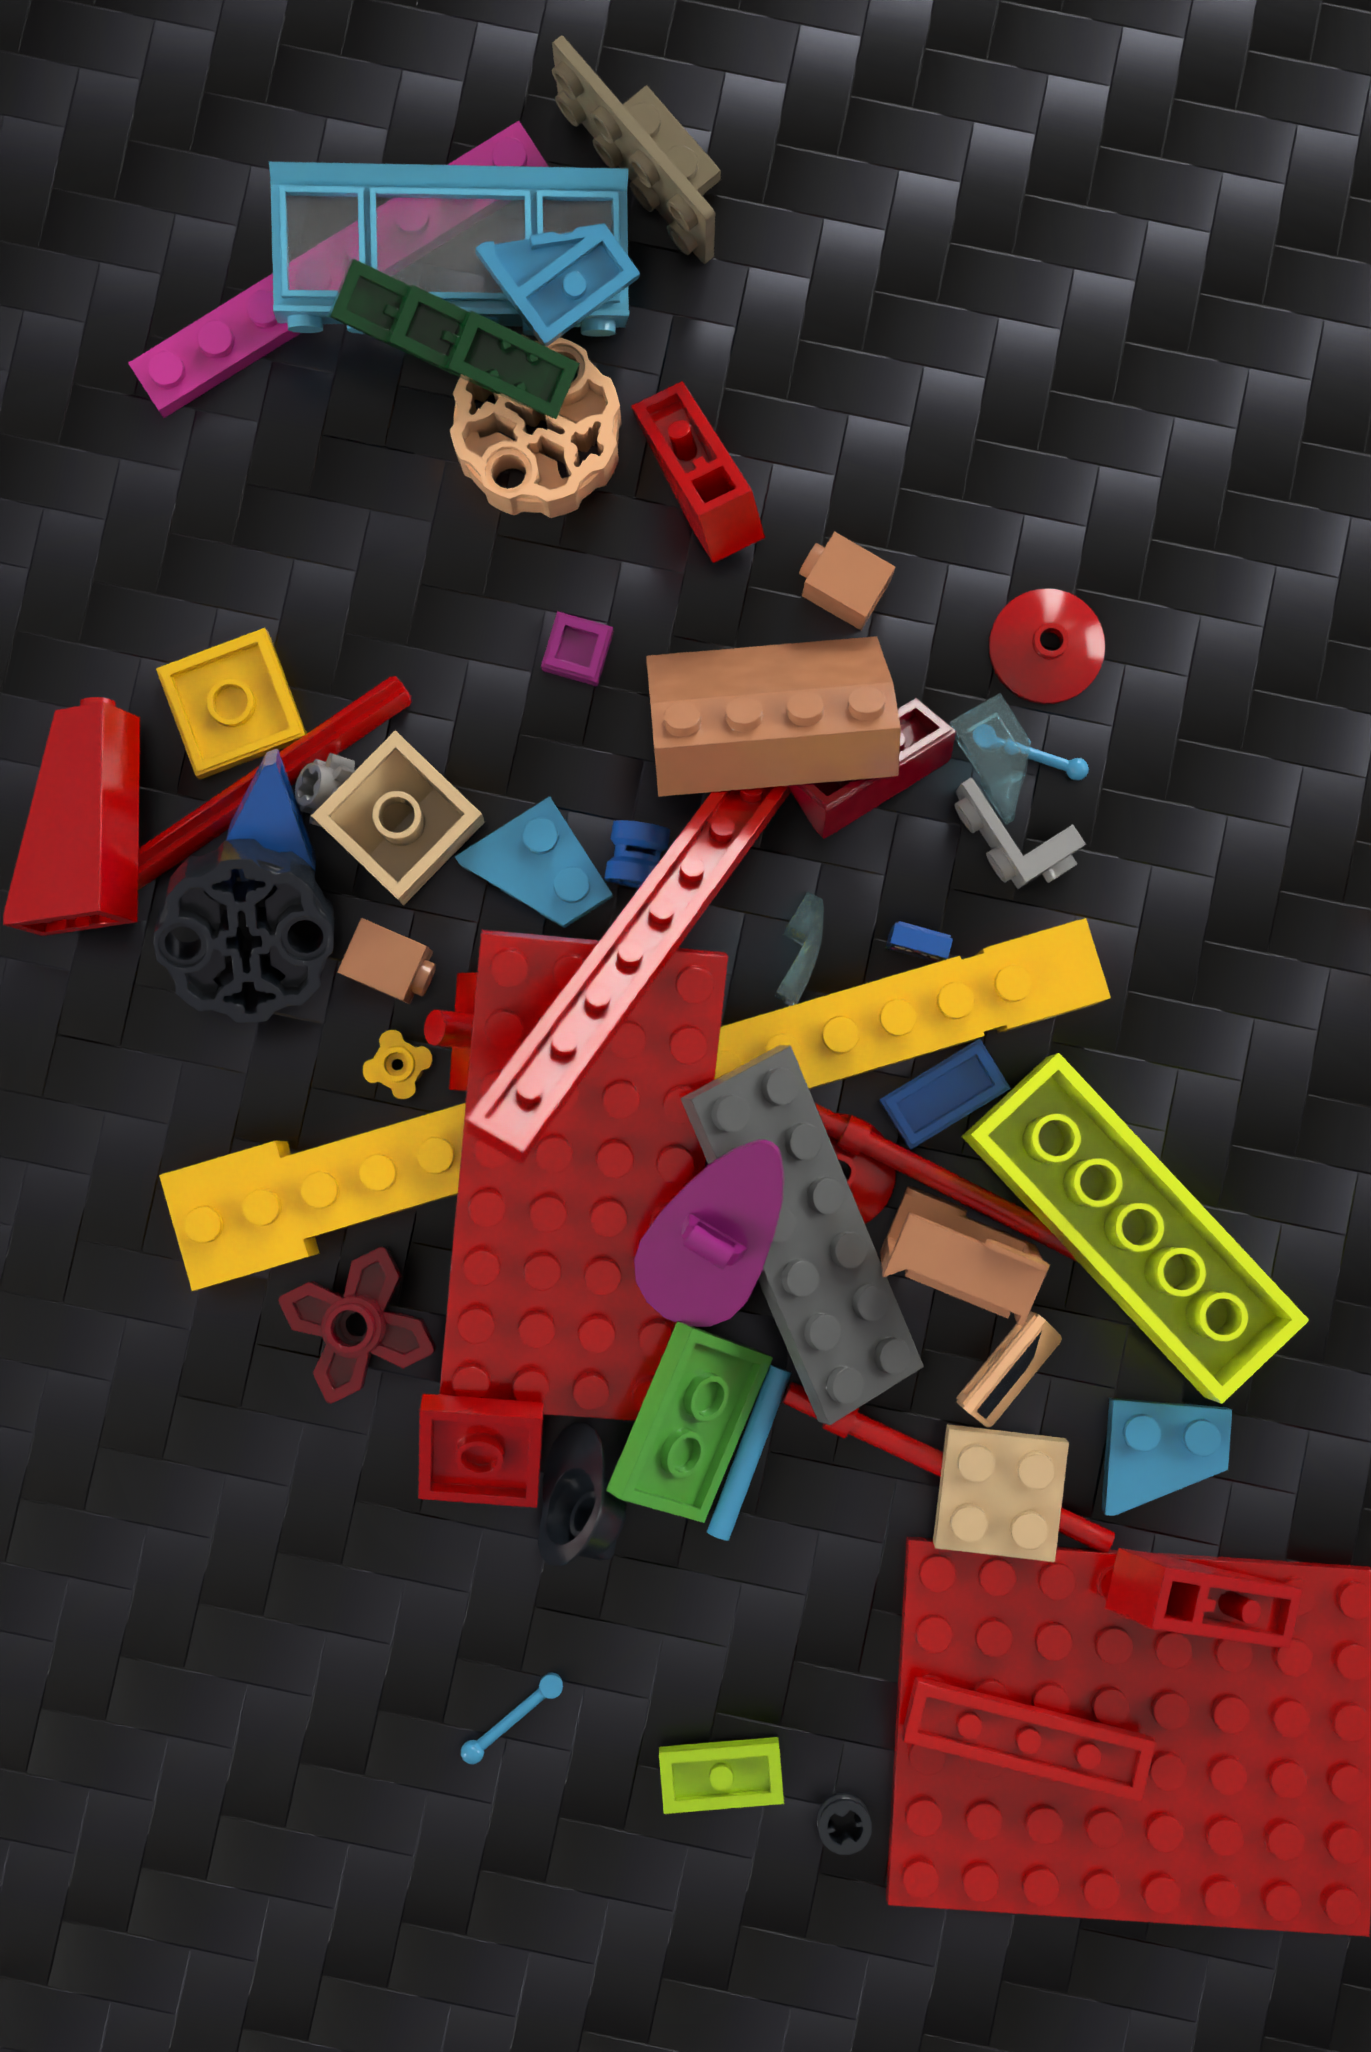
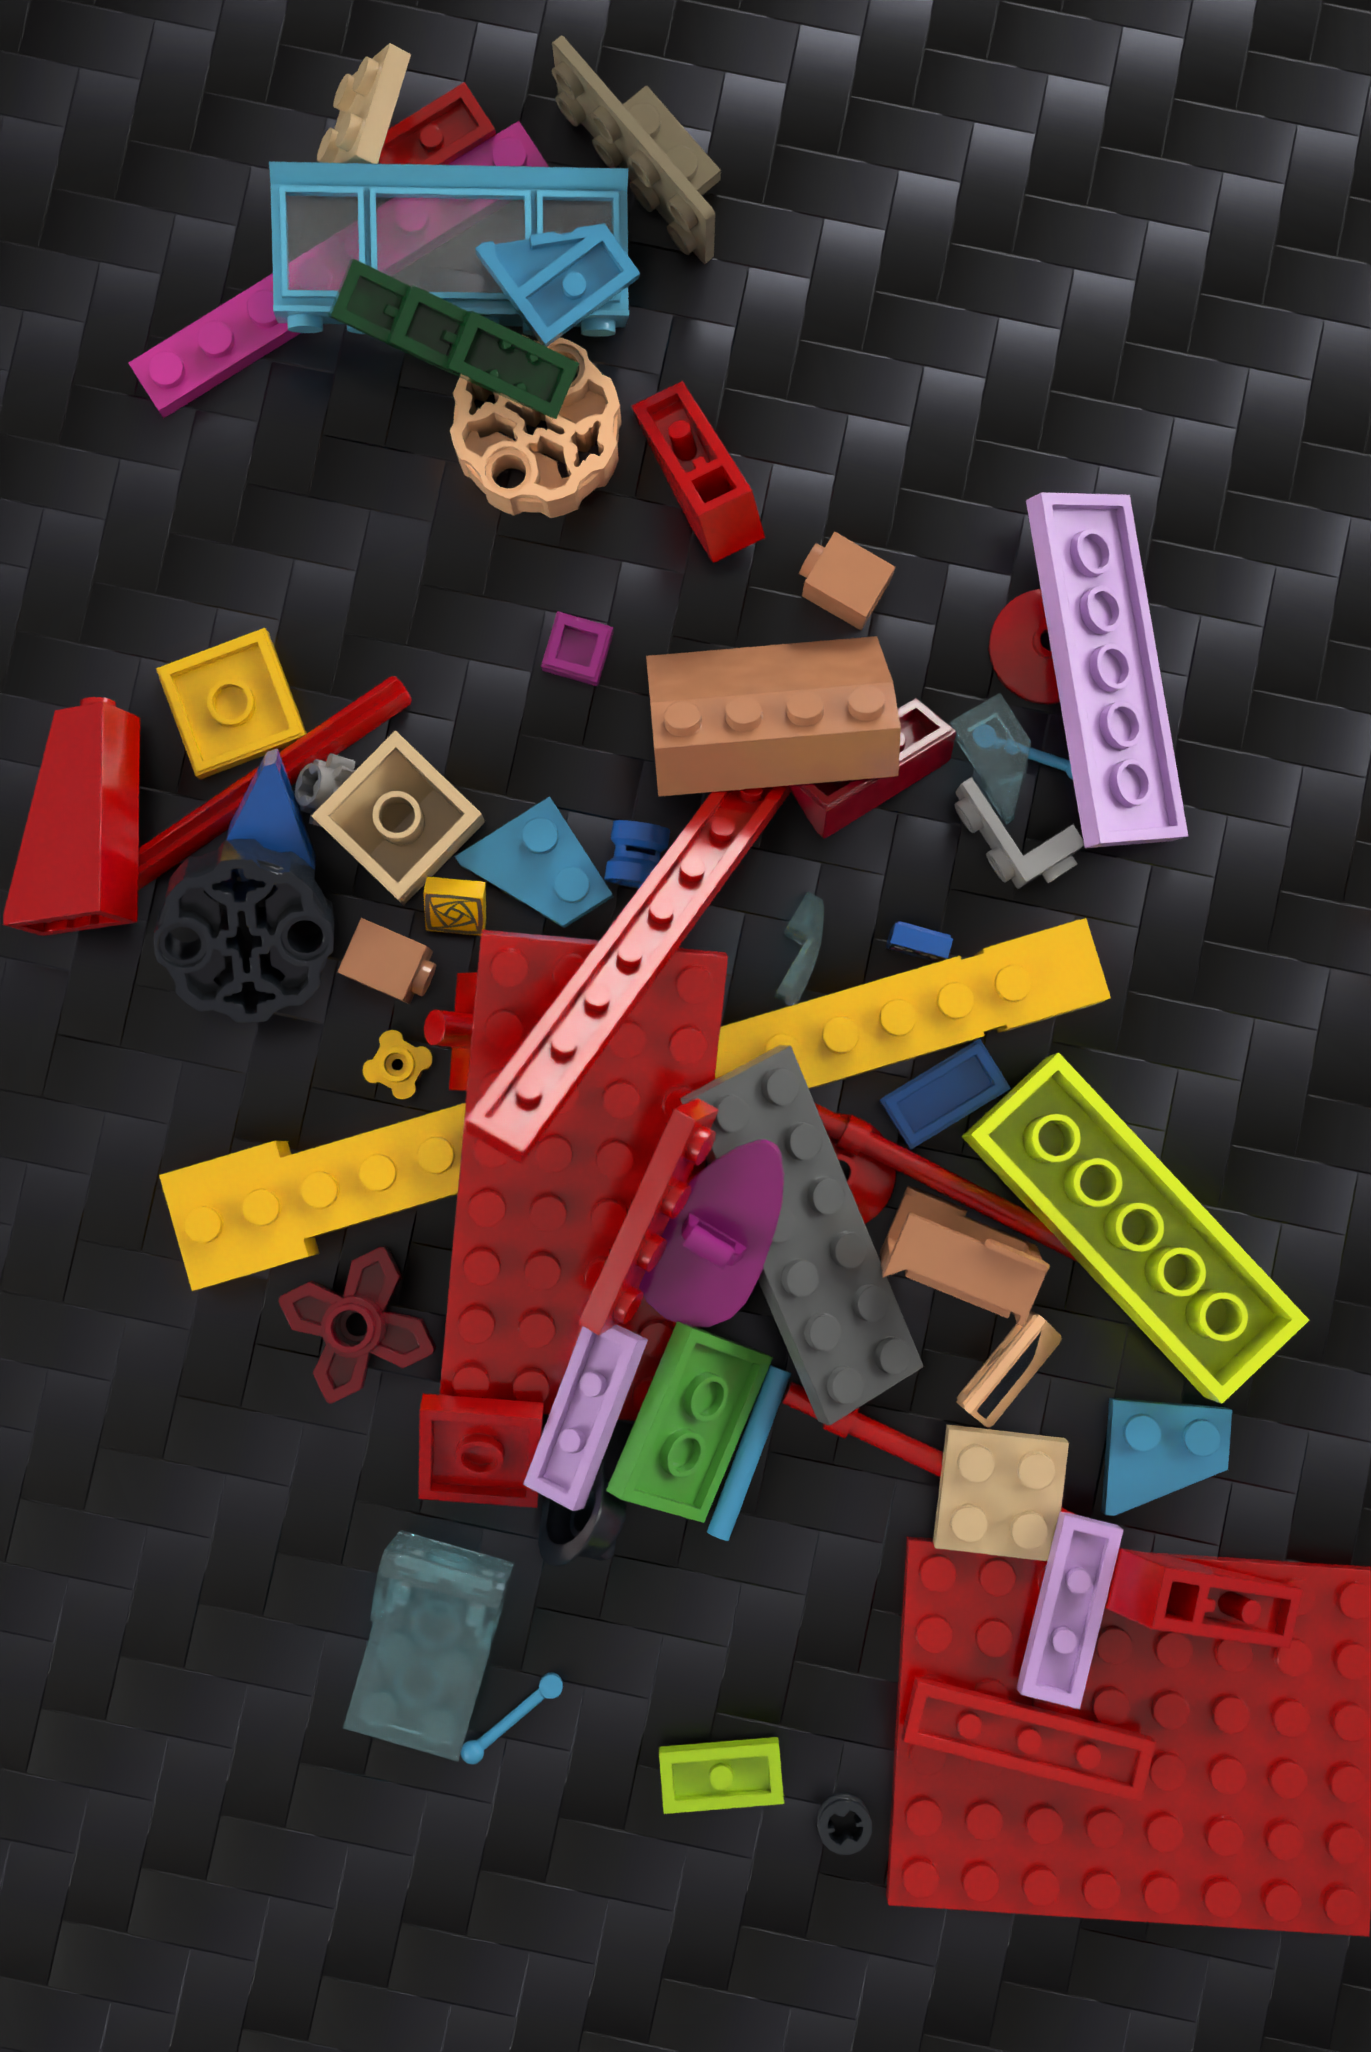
(365, 109): none -> tan plate
(428, 1644): none -> clear light blue bracket
(438, 131): none -> red plate
(455, 905): none -> yellow tile
(584, 1415): none -> lavender plate
(658, 1199): none -> red plate
(1069, 1609): none -> lavender plate
(1106, 669): none -> lavender plate

